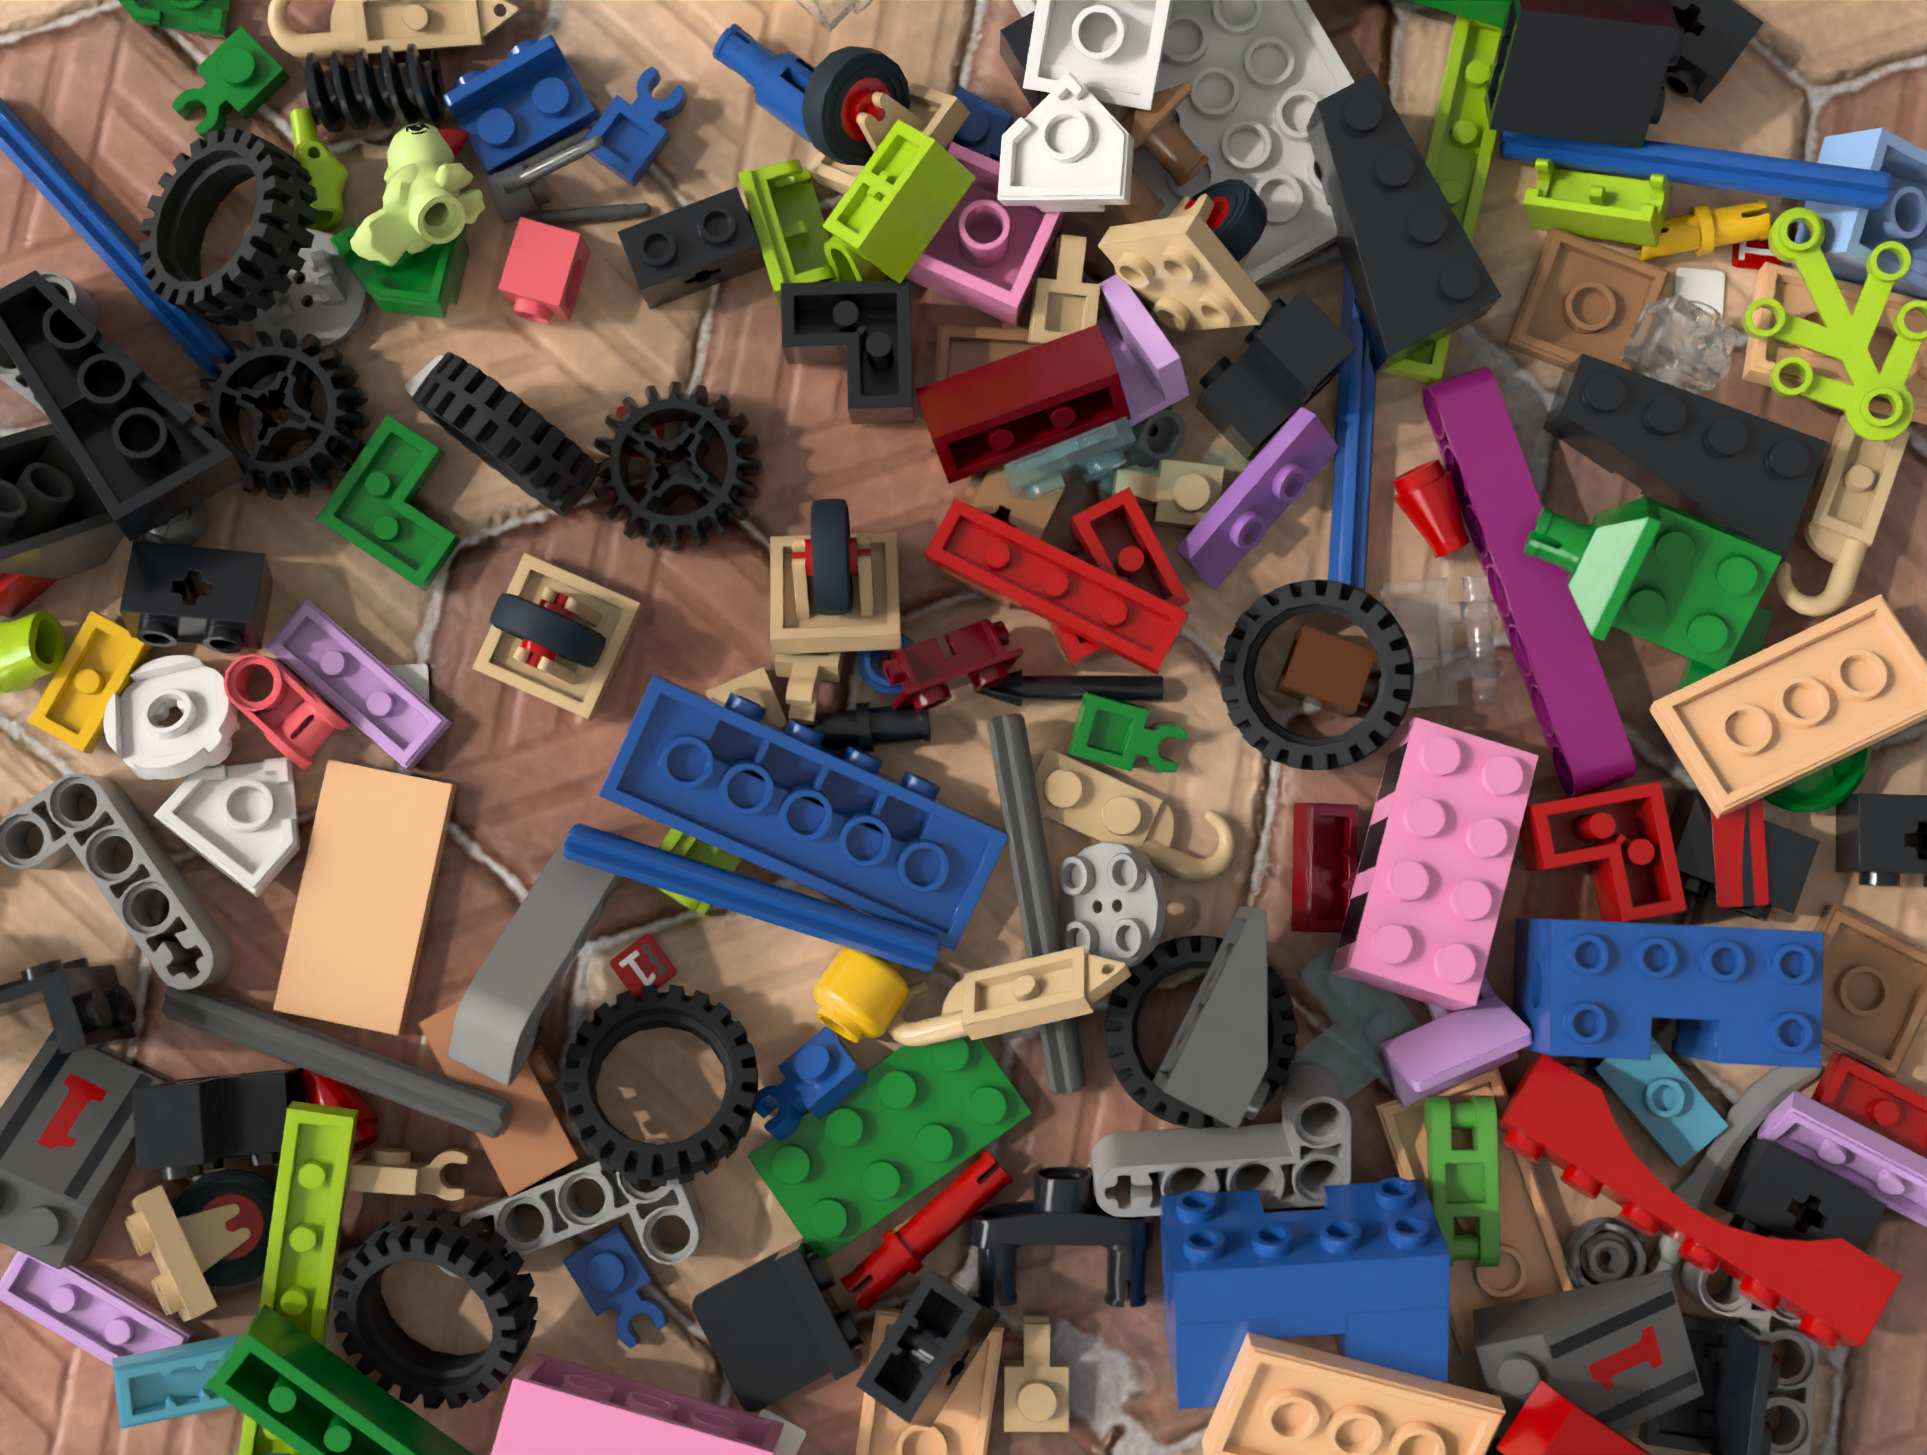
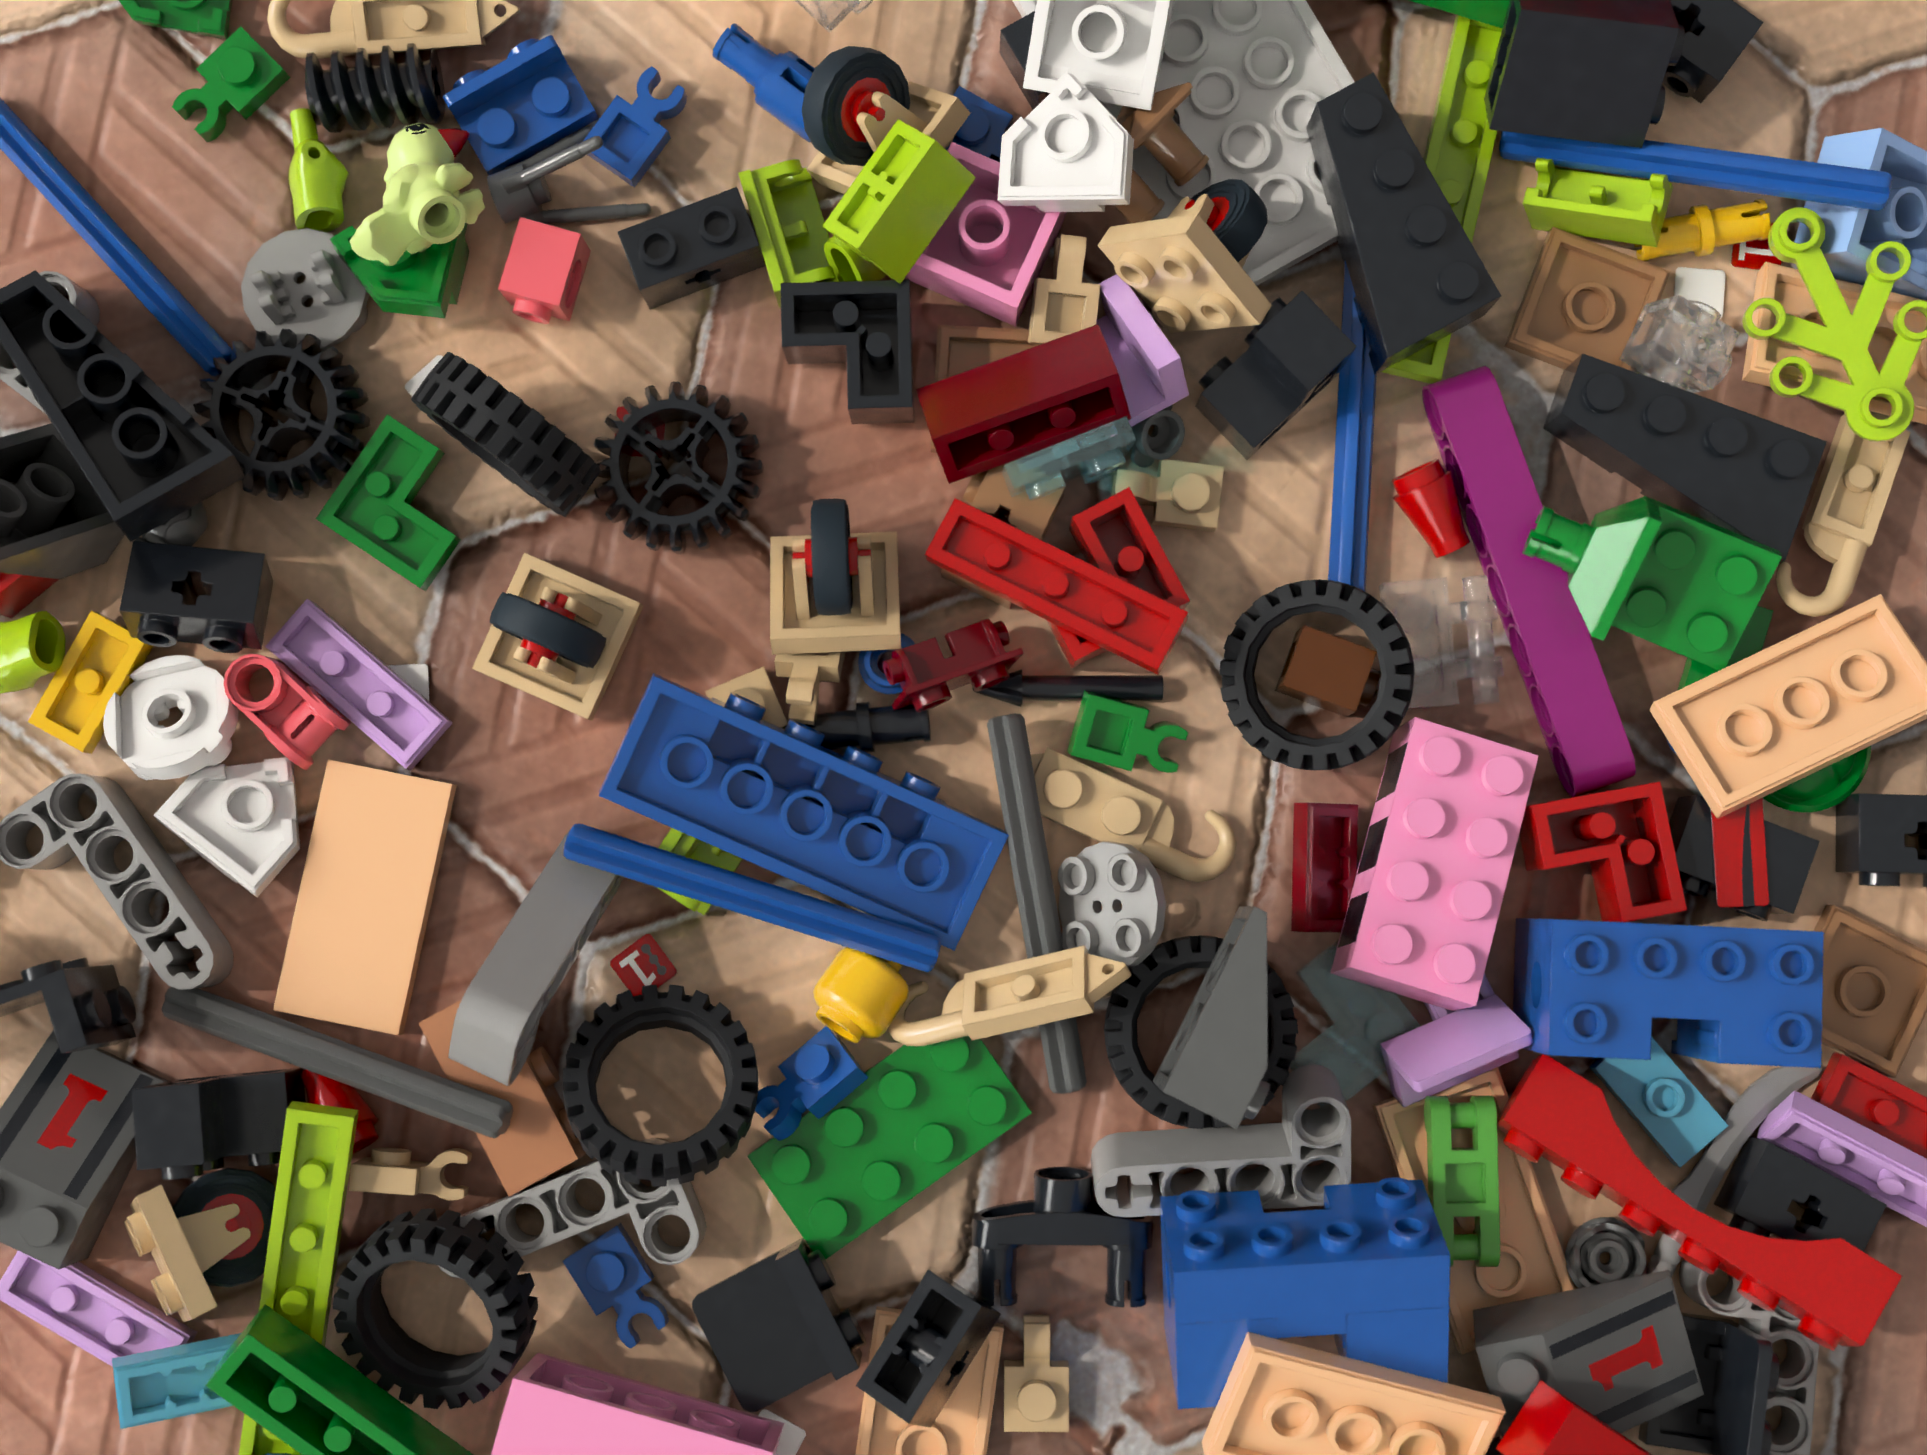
(268, 247): black tyre -> none
(925, 1231): red pin -> none
(1257, 498): medium lavender plate -> none

